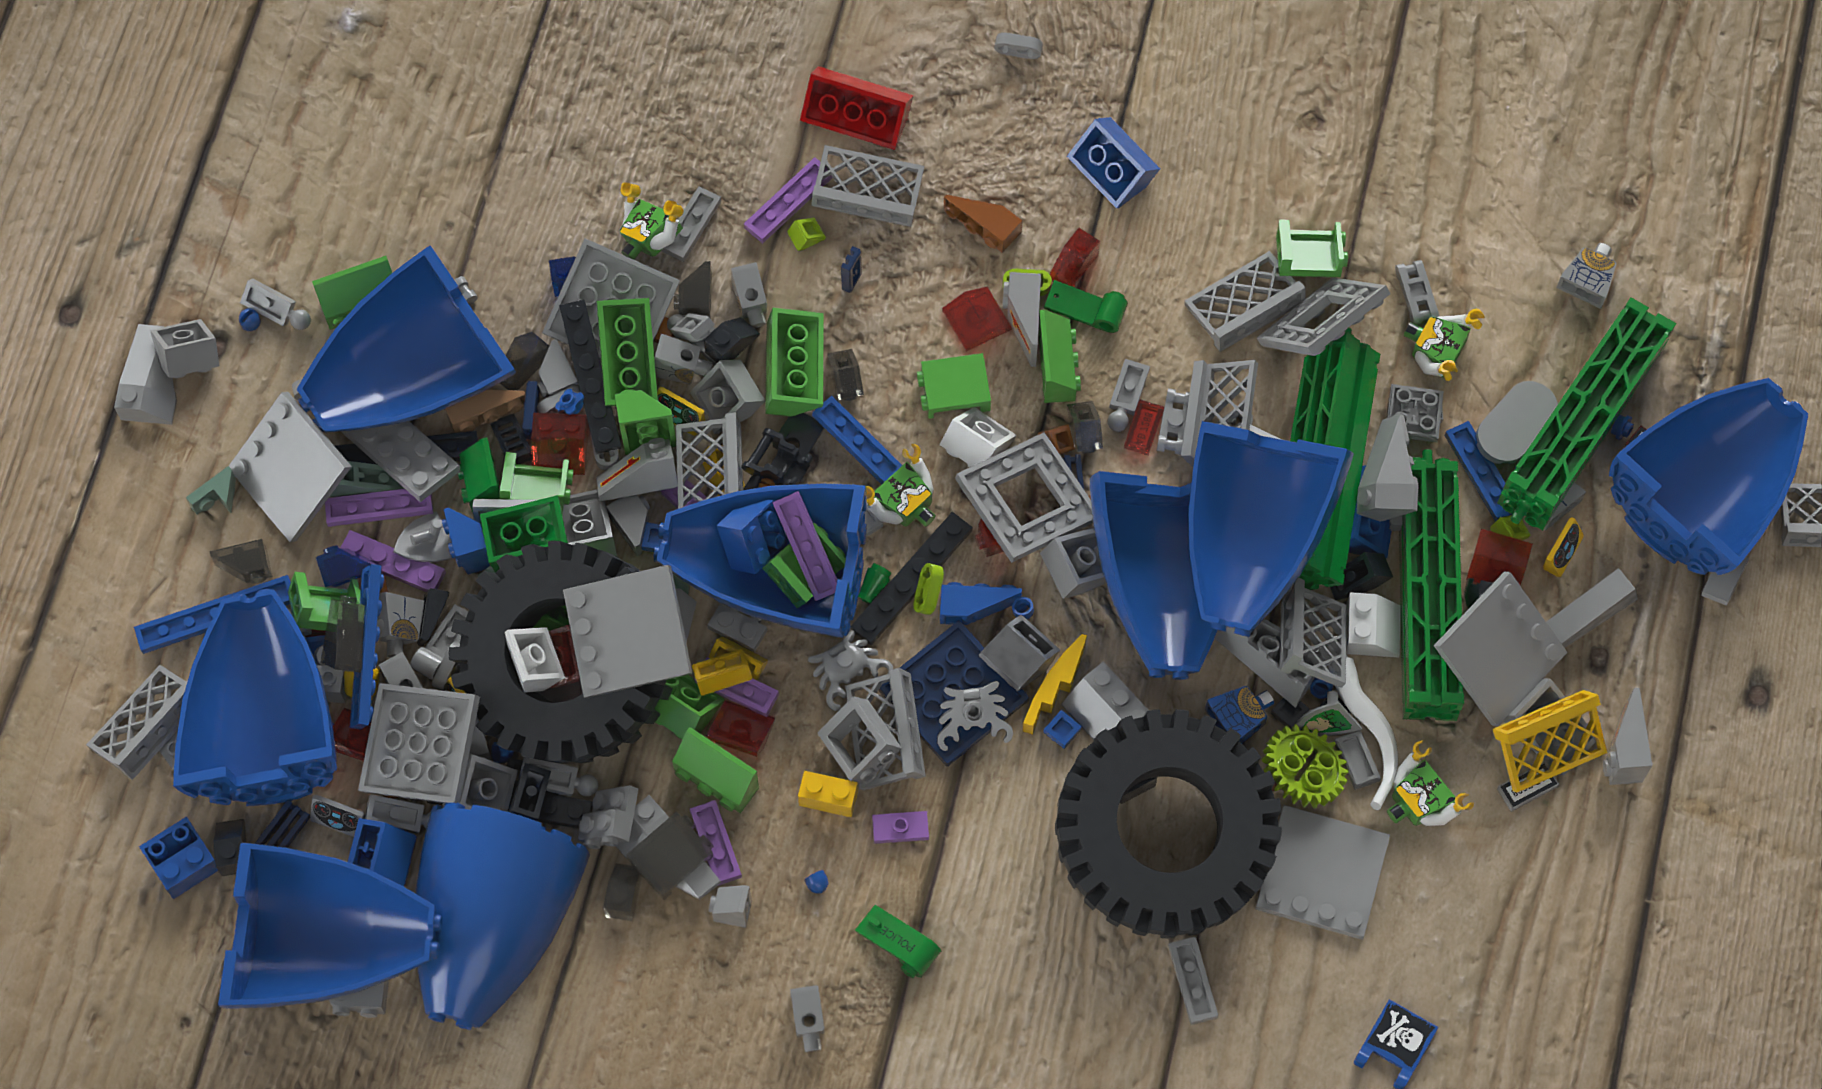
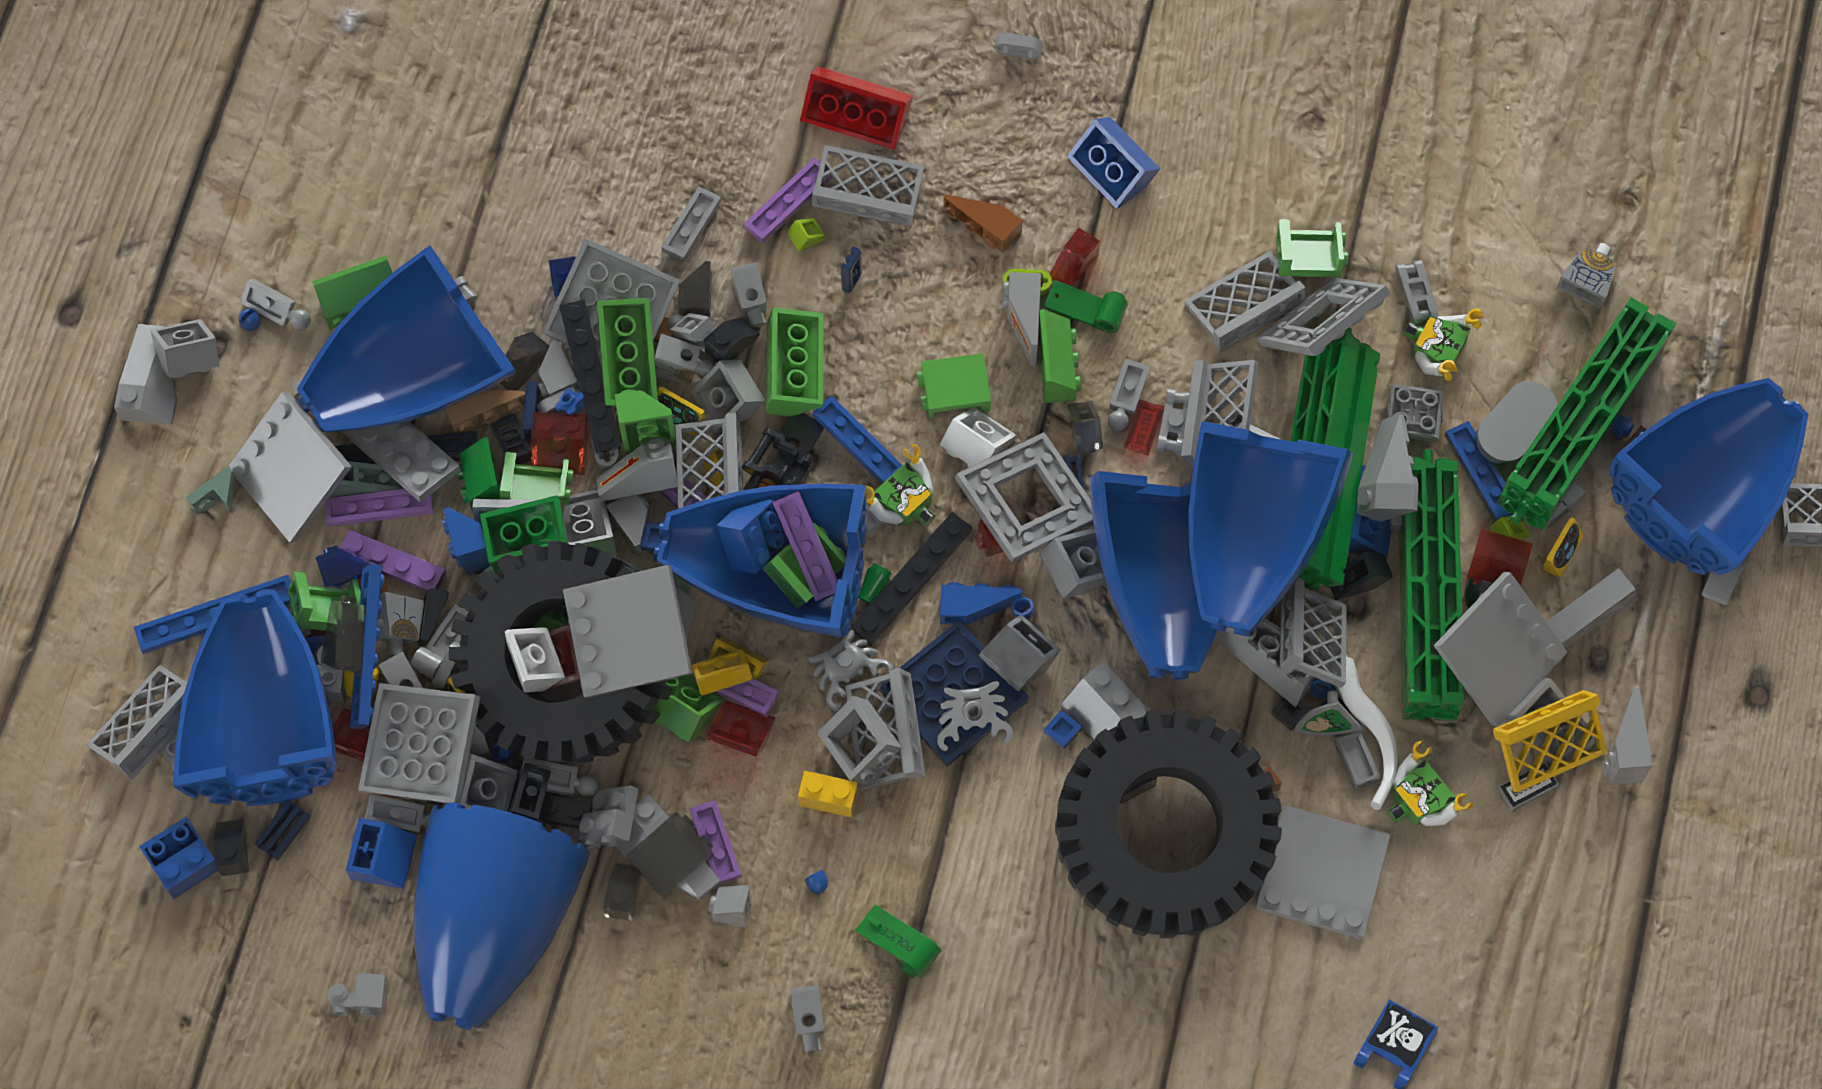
(244, 561): clear smoke slope -> none
(319, 929): blue panel -> none
(335, 815): slope -> none
(424, 540): light grey shield -> none
(646, 225): torso -> none
(715, 771): bright green slope -> none
(737, 627): light grey plate -> none
(845, 374): clear smoke slope -> none
(900, 827): medium lavender plate -> none
(928, 589): lime beam -> none
(976, 317): clear red slope -> none
(1058, 678): yellow slope -> none
(1060, 438): dark orange slope -> none
(1193, 980): light grey plate -> none
(1240, 711): torso -> none
(1323, 776): lime gear -> none
(1372, 626): white slope -> none

